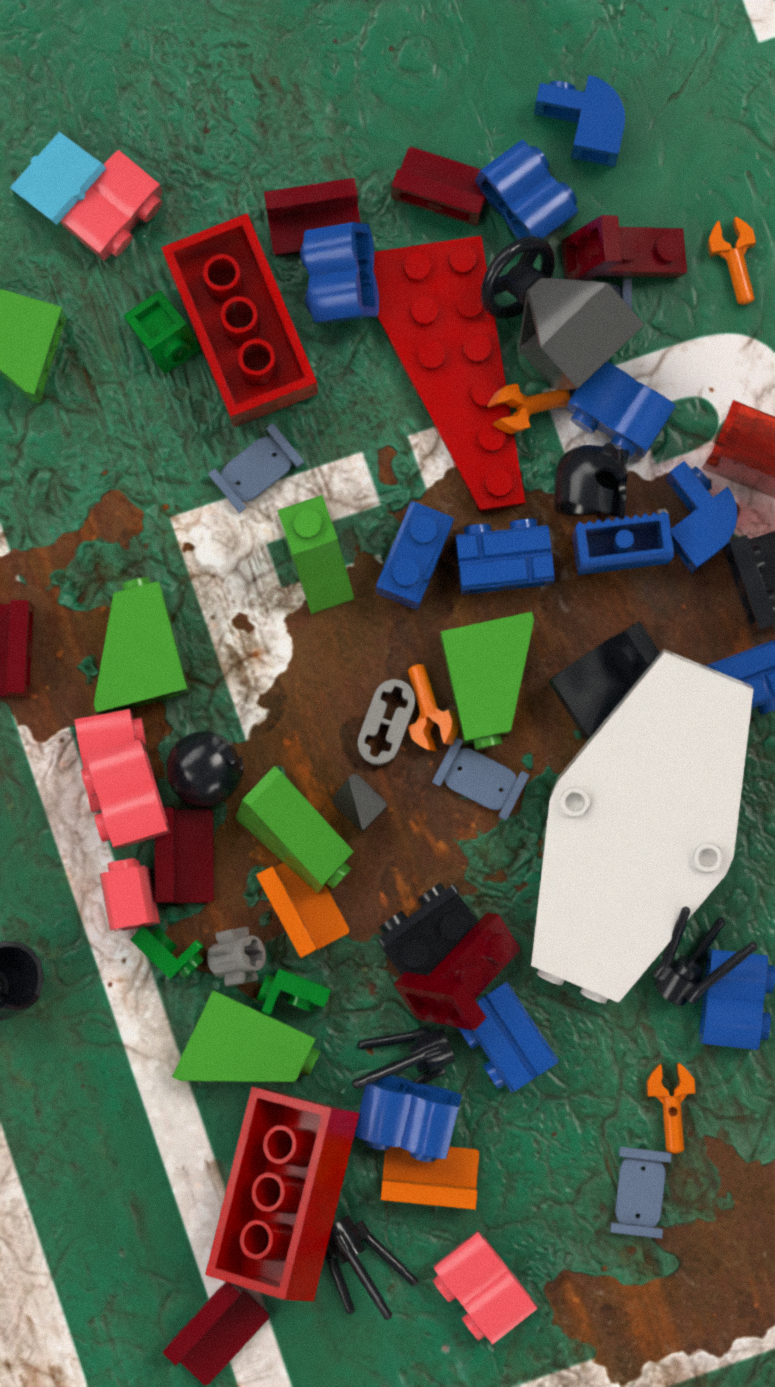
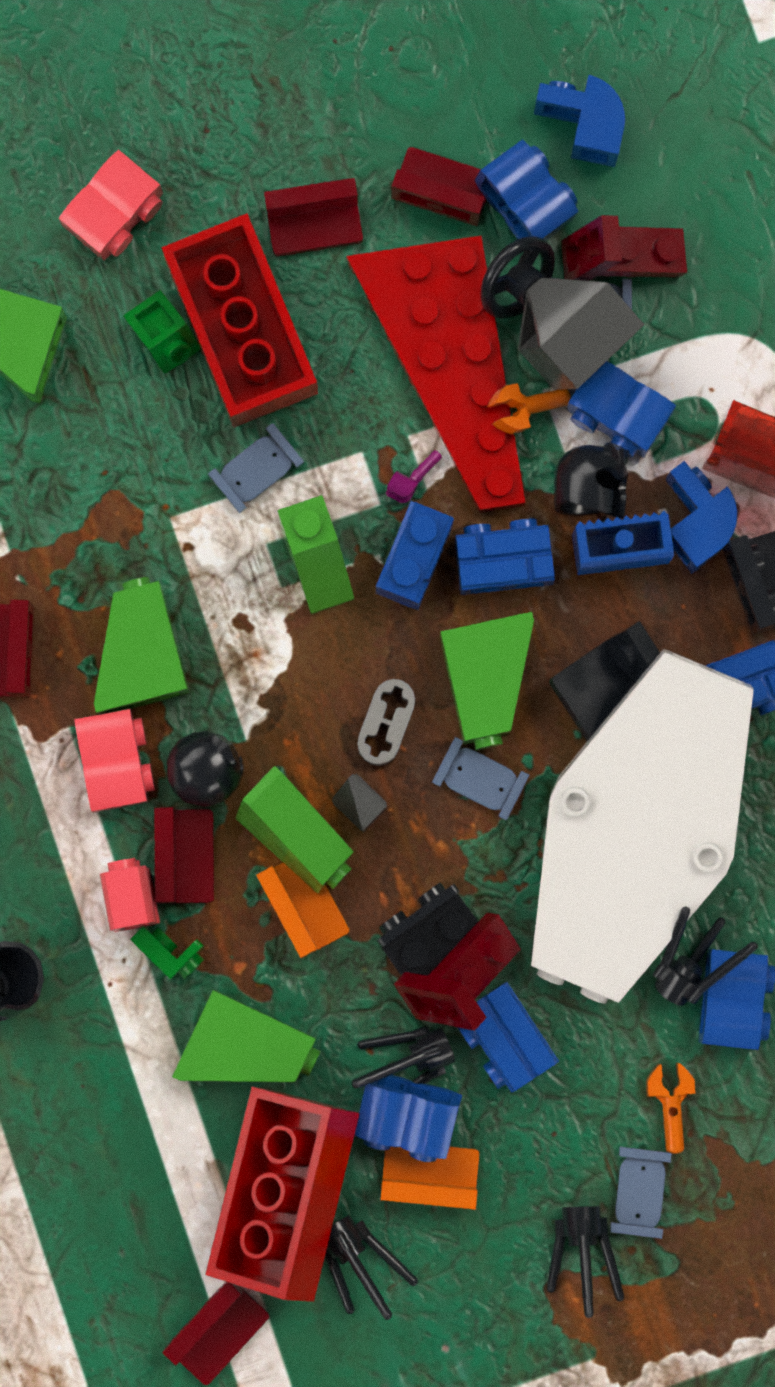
(58, 178): medium azure piece -> none
(126, 795): coral brick -> none
(236, 956): light grey gear -> none
(302, 991): green bracket -> none
(340, 273): blue brick -> none
(403, 487): none -> magenta hand
(429, 712): orange bar -> none
(484, 1288): coral brick -> none
(582, 1227): none -> black plant
(735, 257): orange bar -> none

